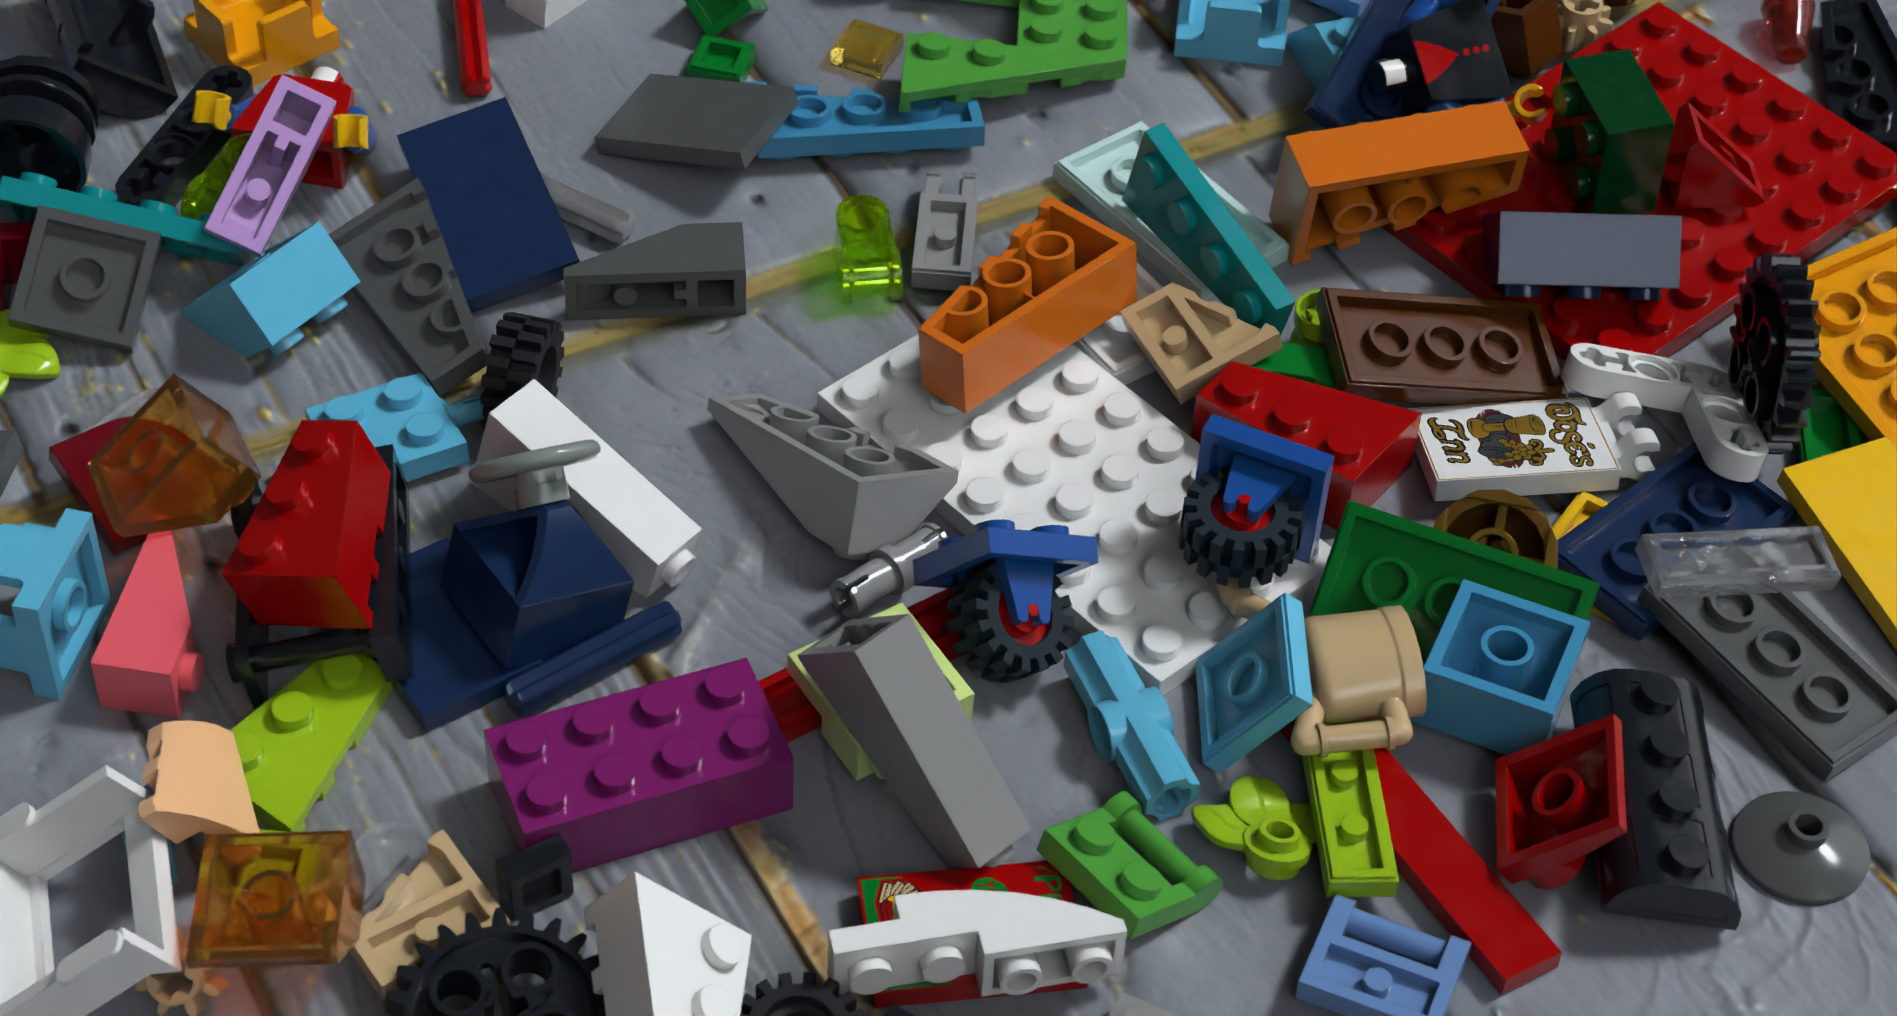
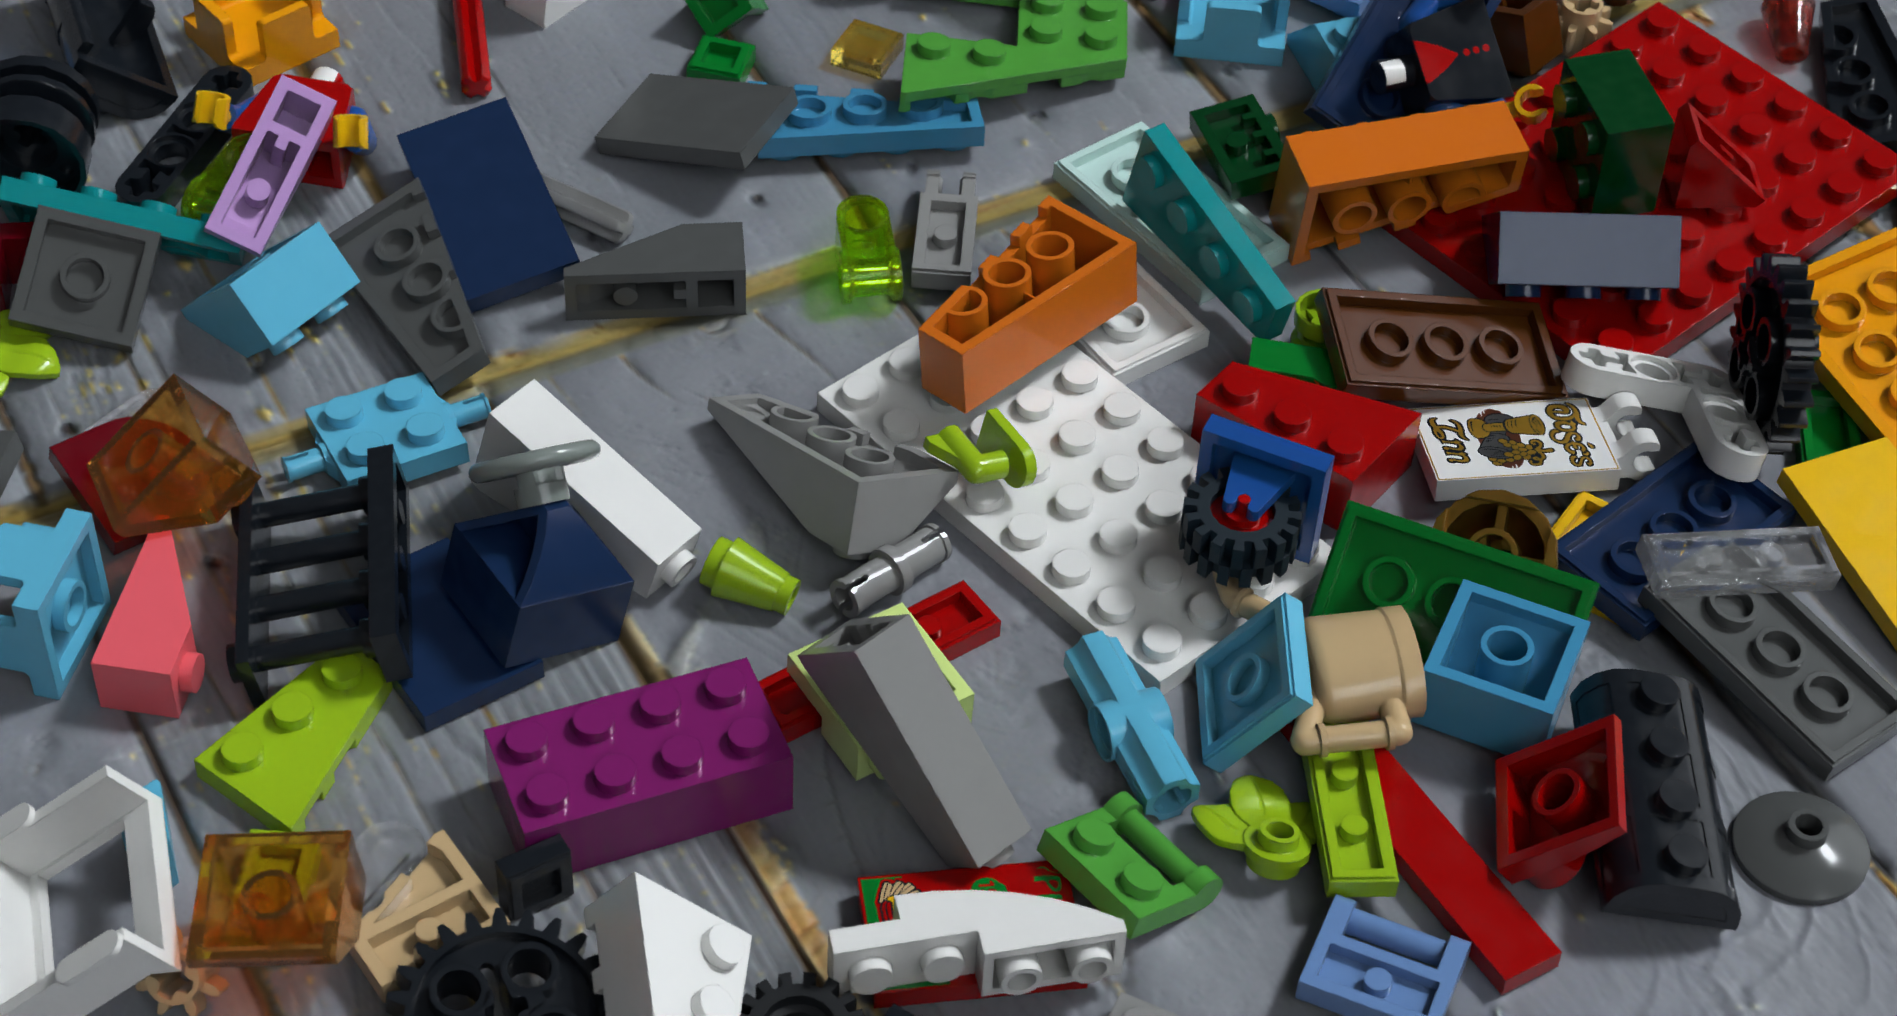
(195, 782): light nougat slope -> none
(315, 532): red wedge -> none
(520, 352): black tyre -> none
(592, 658): dark blue axle -> none
(748, 577): none -> lime cone
(1002, 449): none -> lime piece
(1008, 594): plate -> none
(1194, 338): tan wing -> none
(1239, 144): none -> dark green bracket

